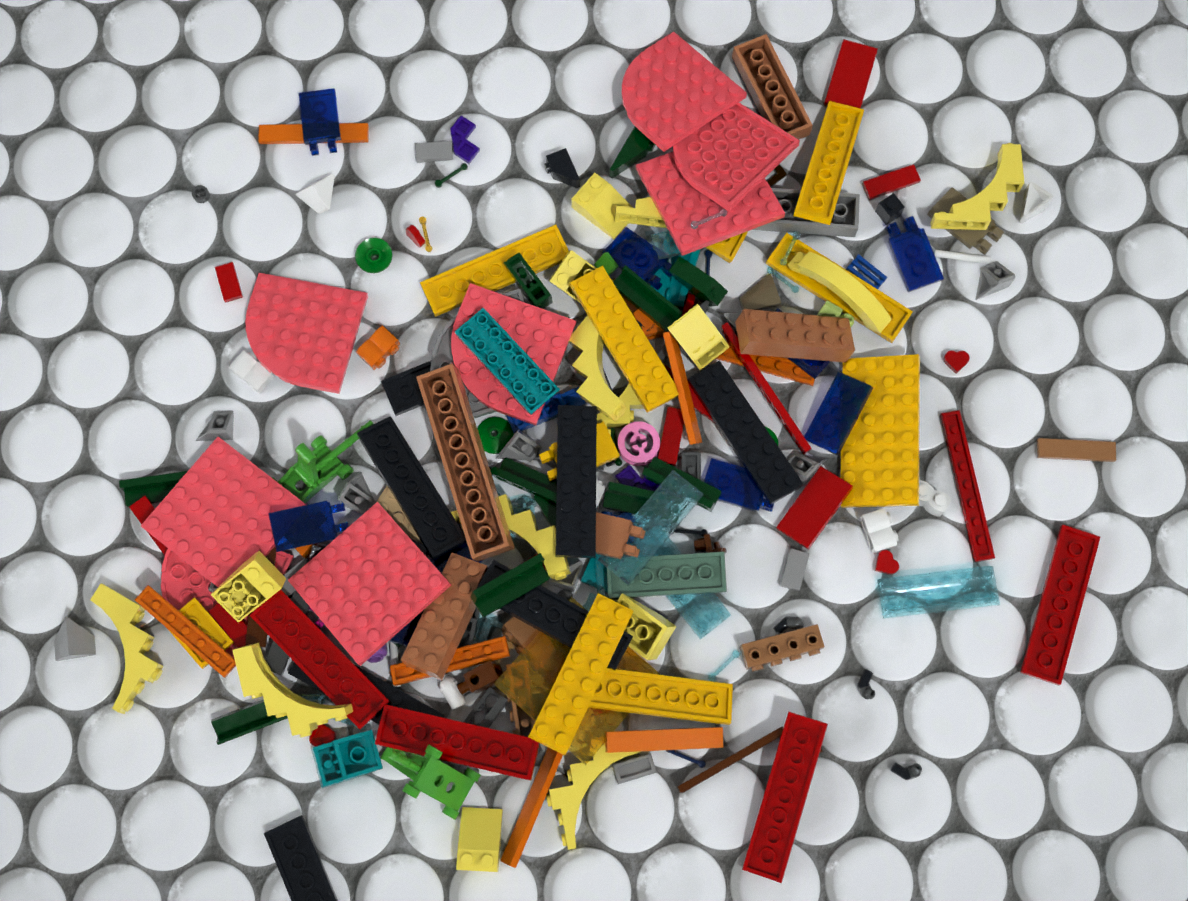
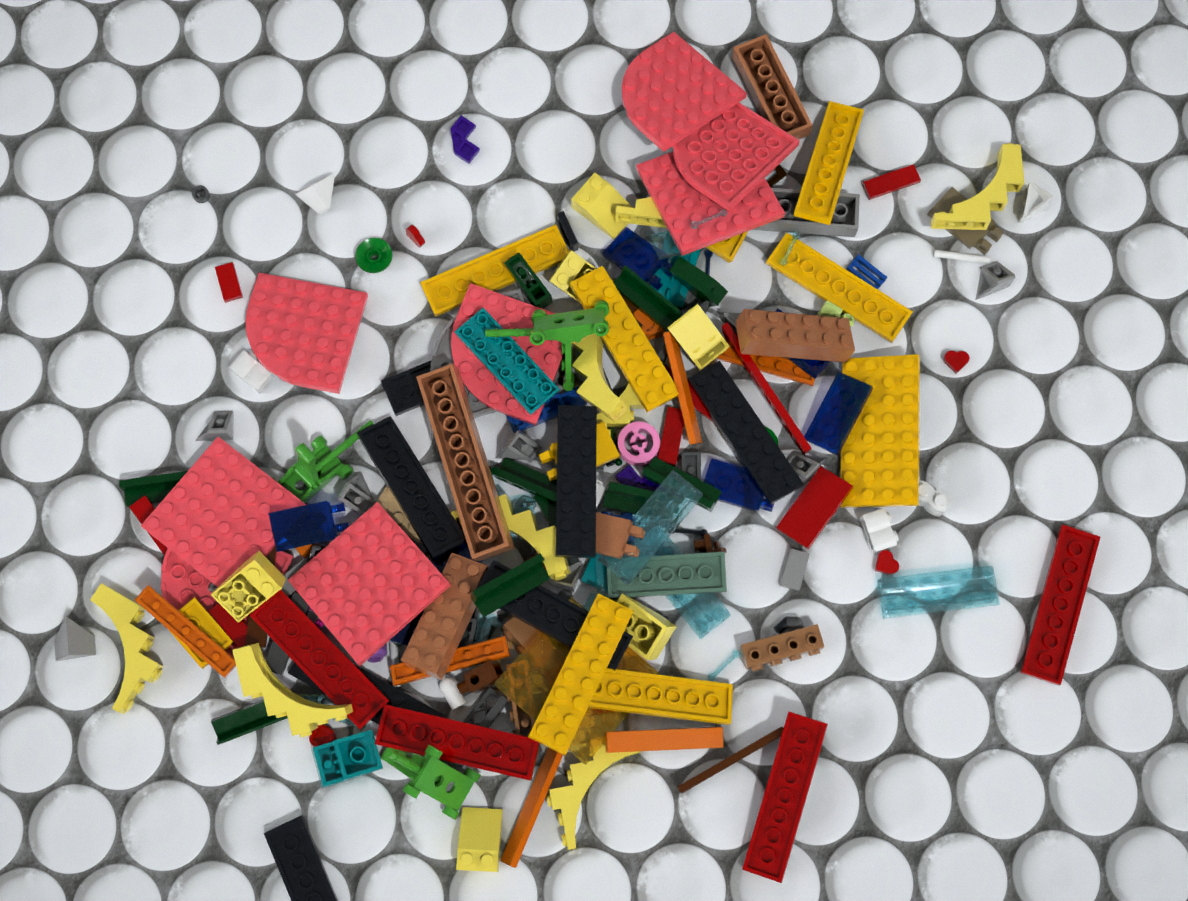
(294, 133): orange tile -> none
(320, 119): clear blue tile -> none
(378, 348): orange brick -> none
(422, 220): clear yellow hinge -> none
(434, 151): light grey tile -> none
(438, 183): dark green hinge -> none
(495, 444): green dish -> none
(562, 168): black slope -> none
(564, 328): none -> bright green piece
(567, 231): none -> black tile
(607, 262): bright green tile -> none
(633, 151): dark green slope -> none
(634, 768): light grey tile -> none
(688, 303): red tile -> none
(701, 763): dark blue hinge -> none
(761, 295): dark tan slope -> none
(770, 270): clear light blue hinge -> none
(845, 286): light yellow arch -> none
(851, 74): red tile -> none
(864, 686): arm -> none
(889, 209): black brick -> none
(908, 772): arm -> none
(914, 255): clear blue tile -> none
(967, 486): red tile -> none
(1076, 450): medium nougat tile -> none

